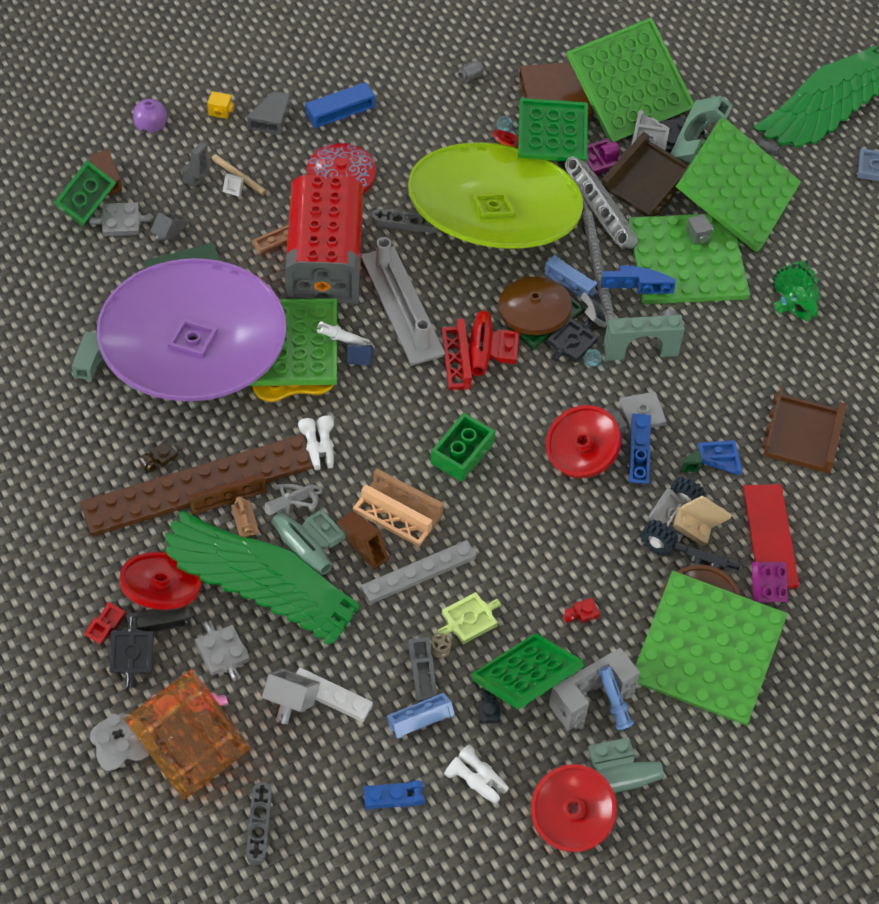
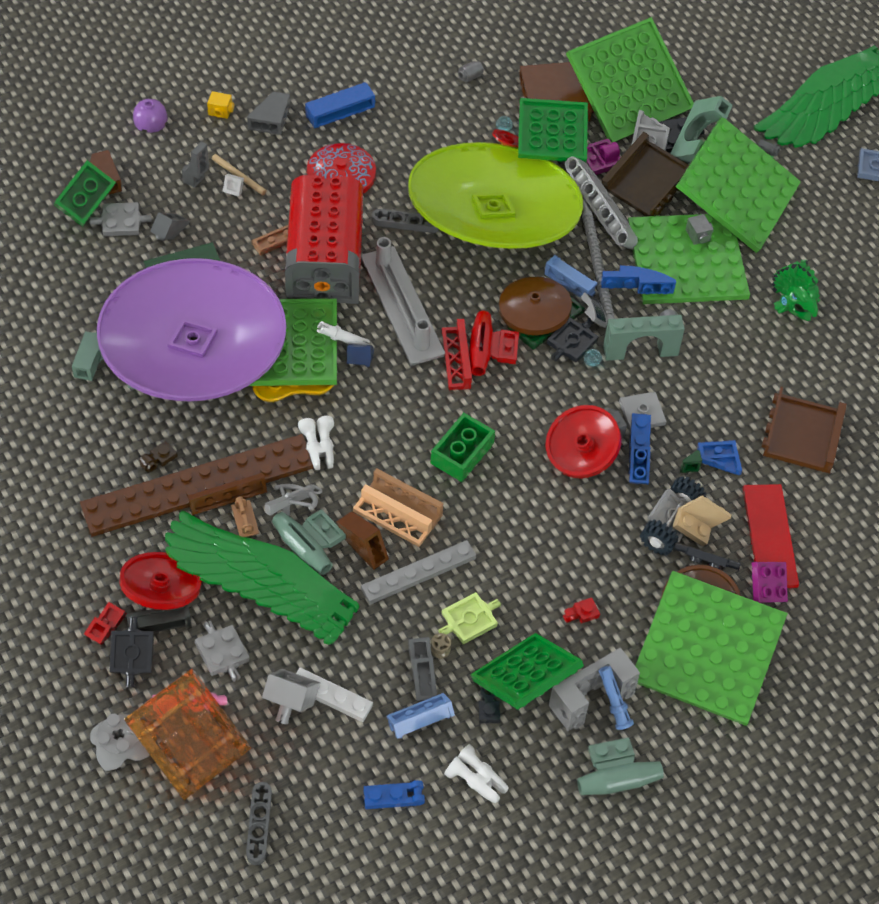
(574, 808): red dish -> none

